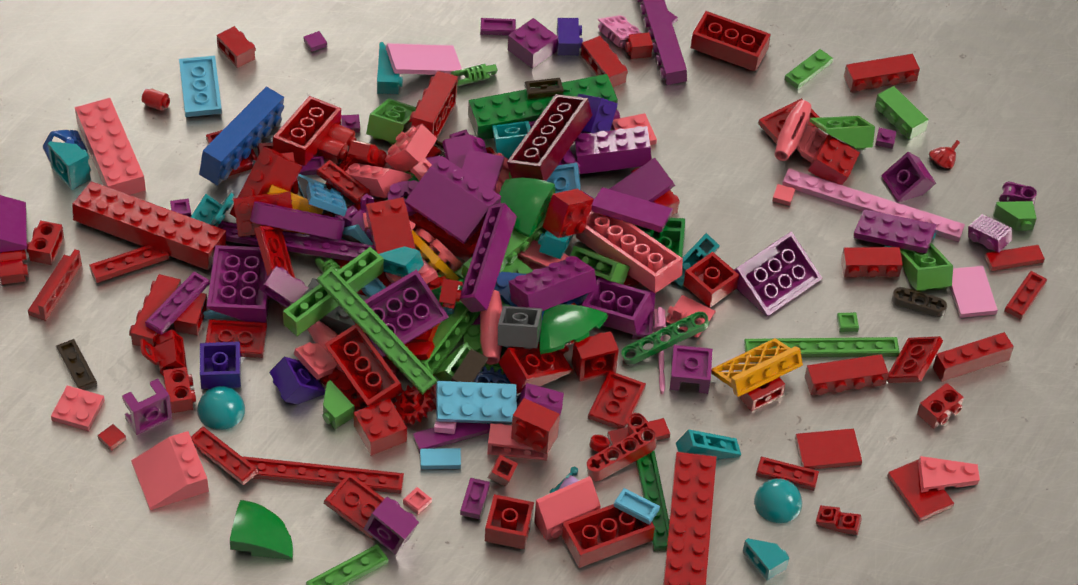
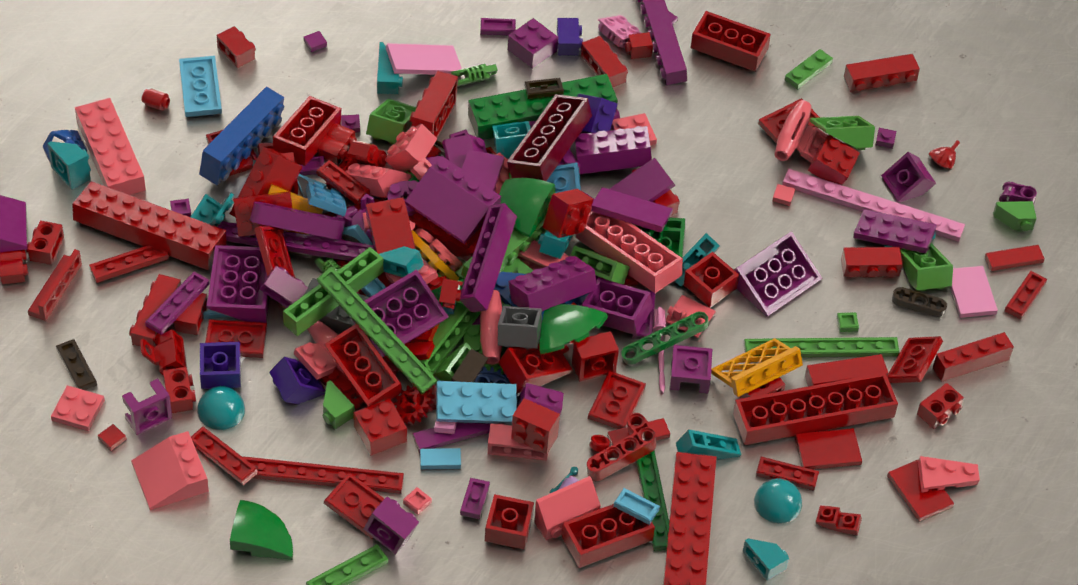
(502, 470): red brick -> none
(815, 408): none -> red brick
(901, 113): bright green brick -> none
(990, 233): brick -> none

